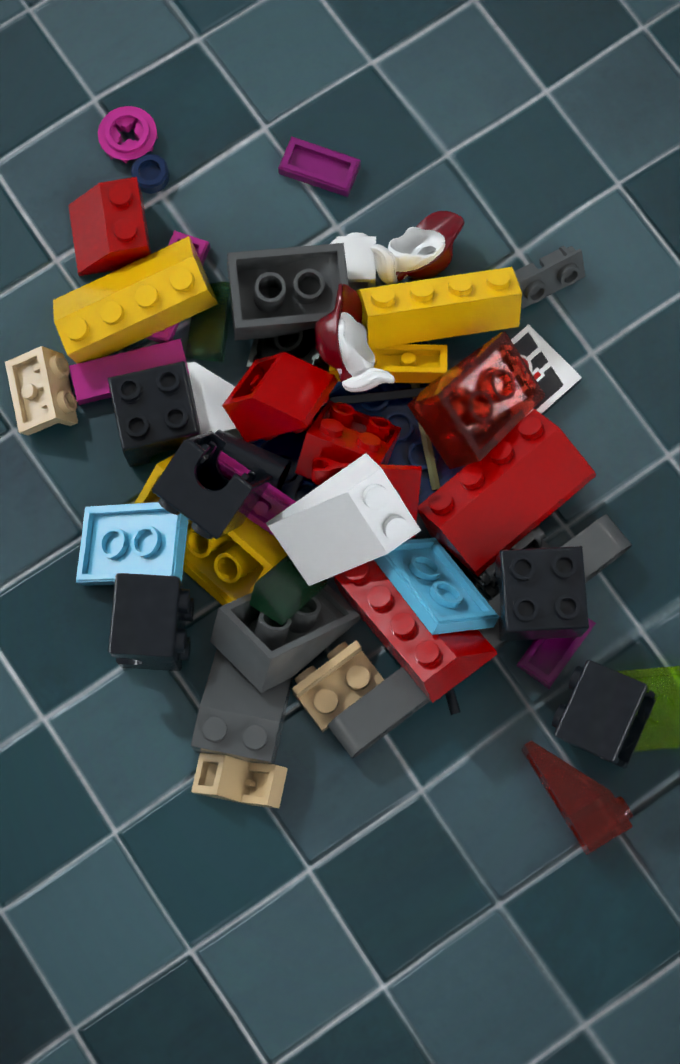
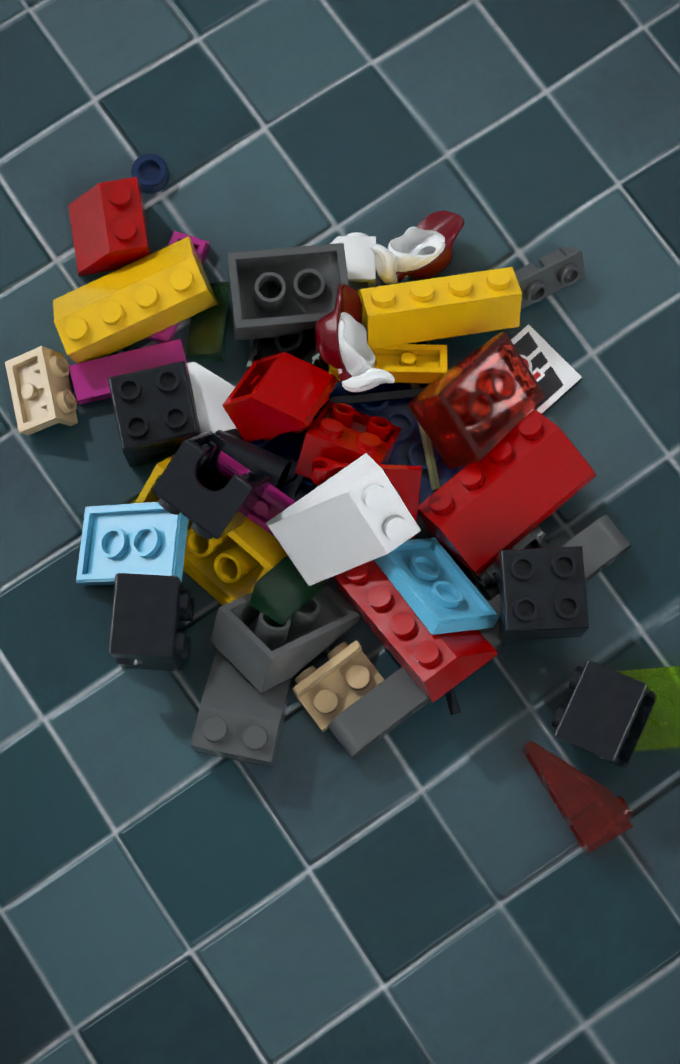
(125, 120): dark pink gear -> none
(239, 780): tan slope -> none
(319, 166): magenta tile -> none
(548, 657): magenta tile -> none

